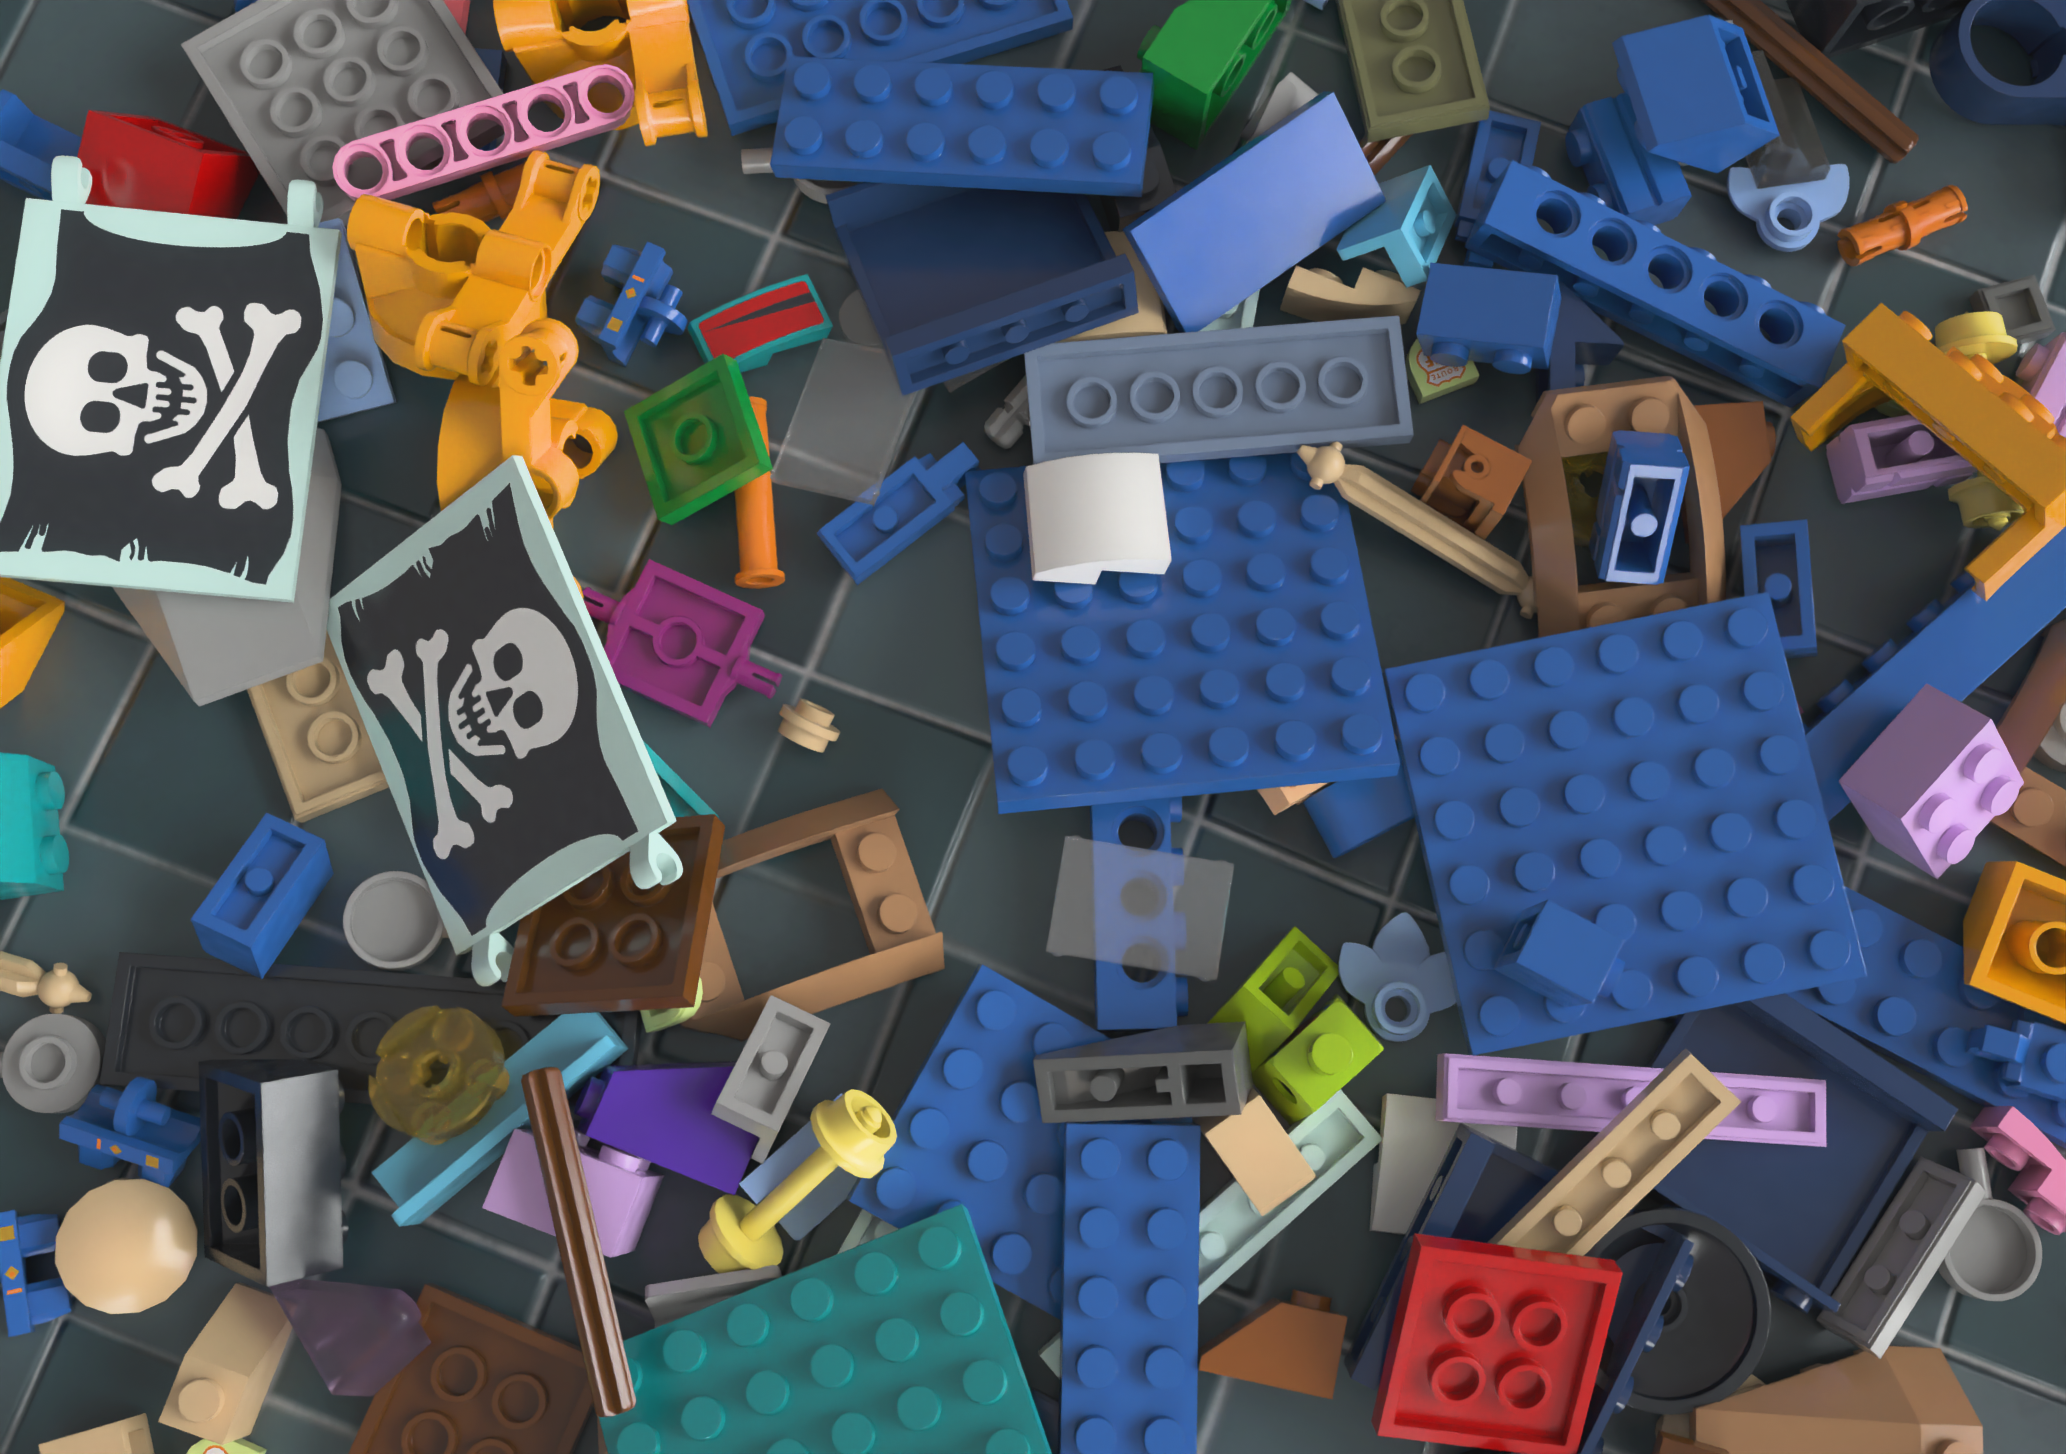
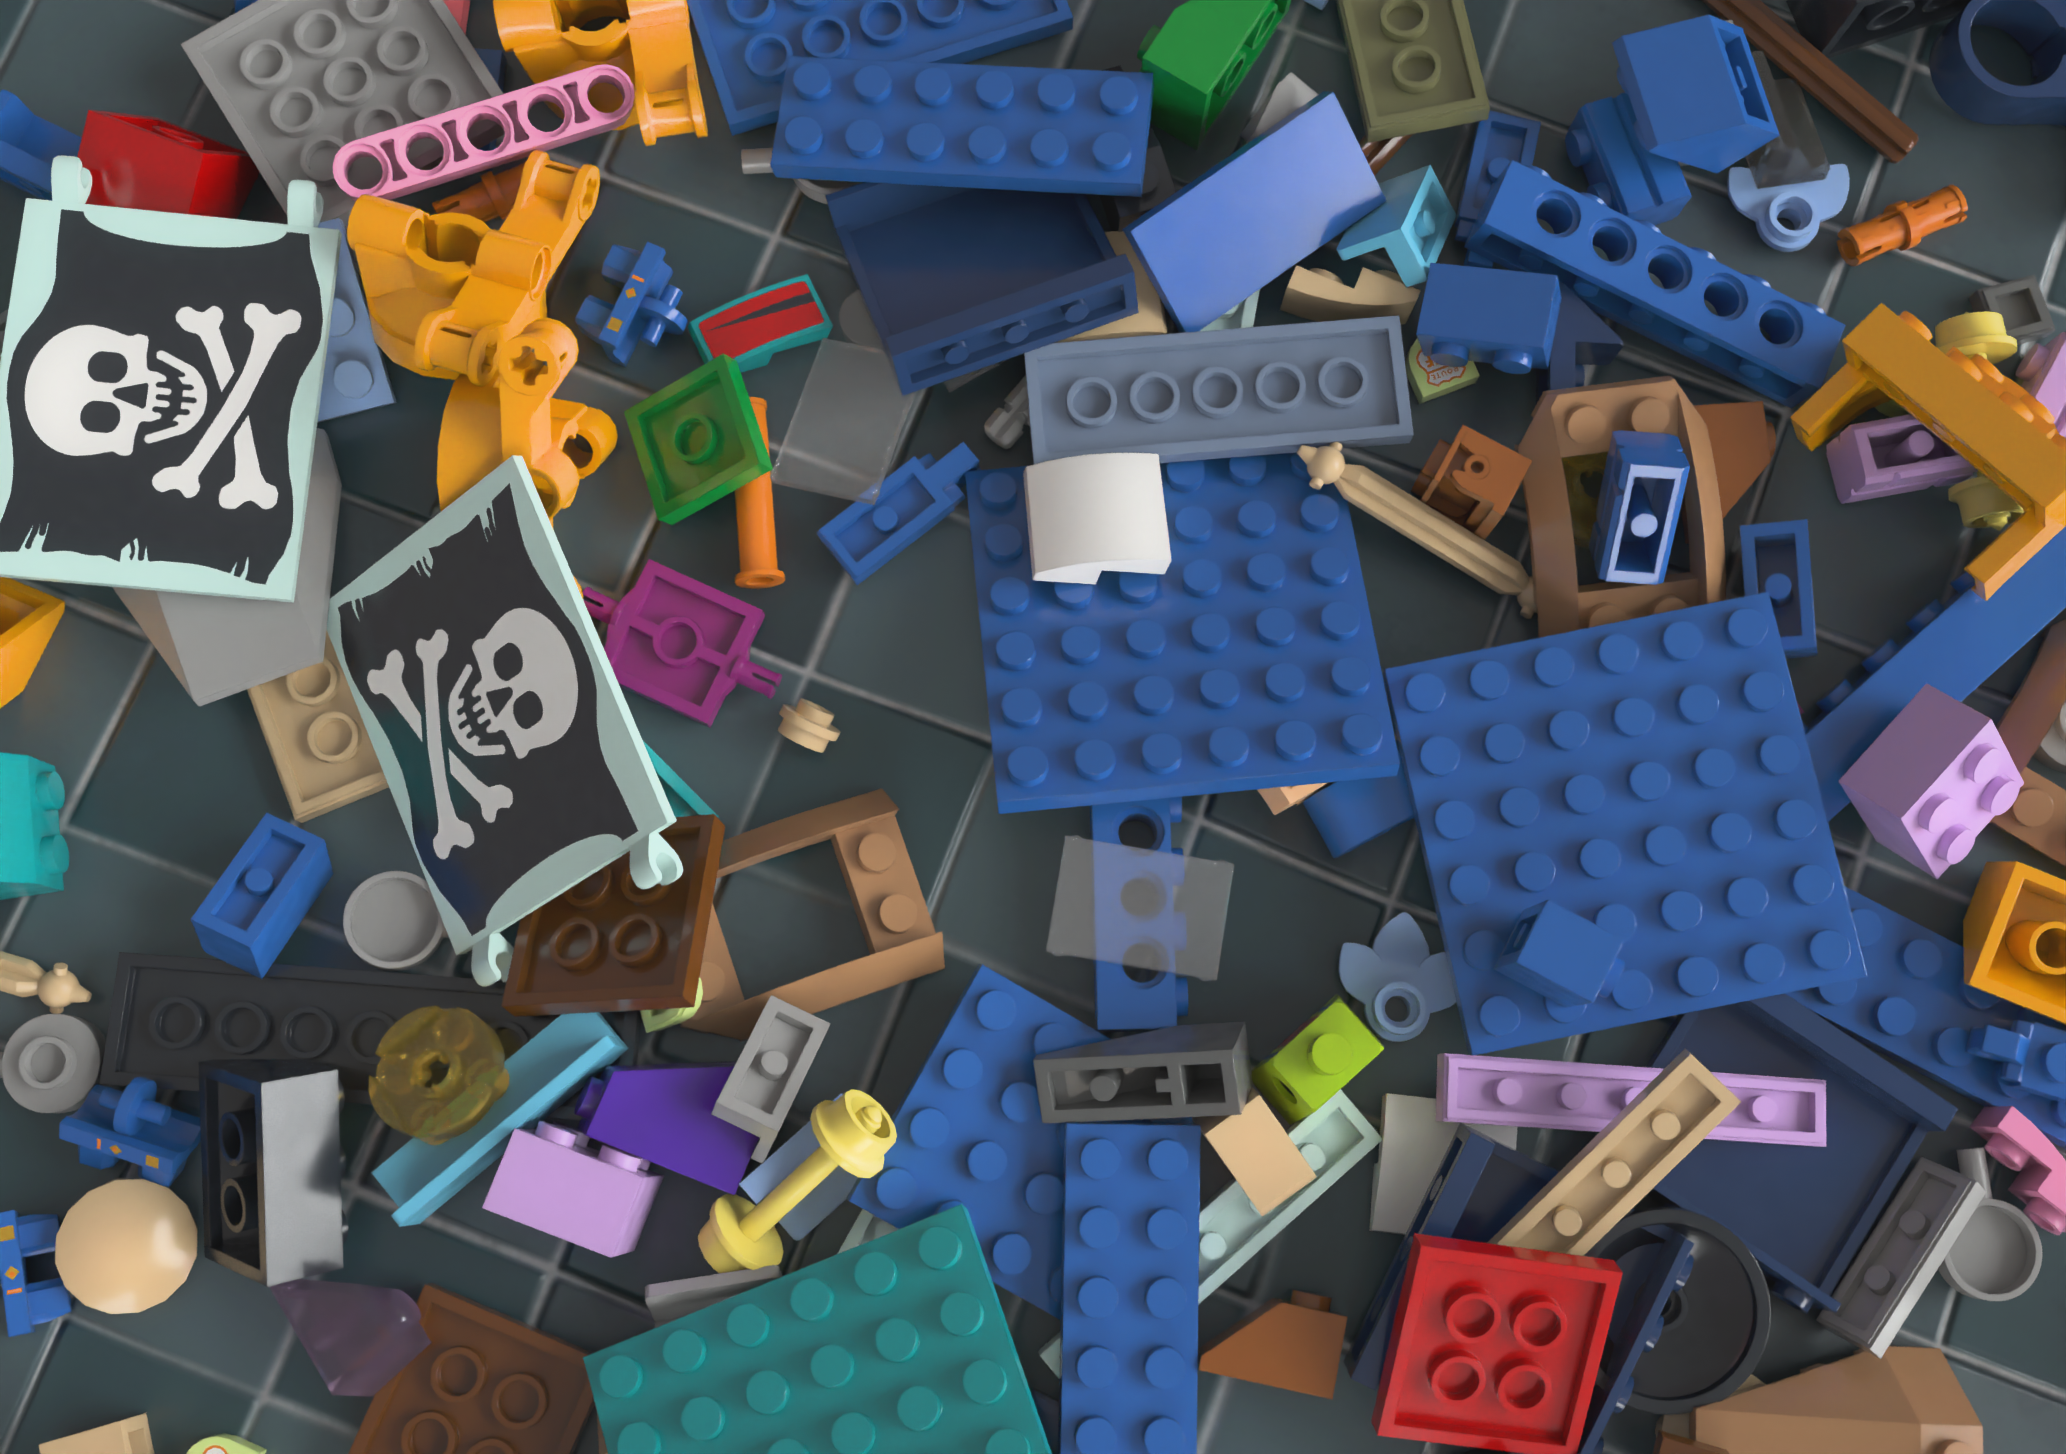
(229, 1367): tan slope -> none
(578, 1242): reddish brown axle -> none
(1279, 994): lime slope -> none

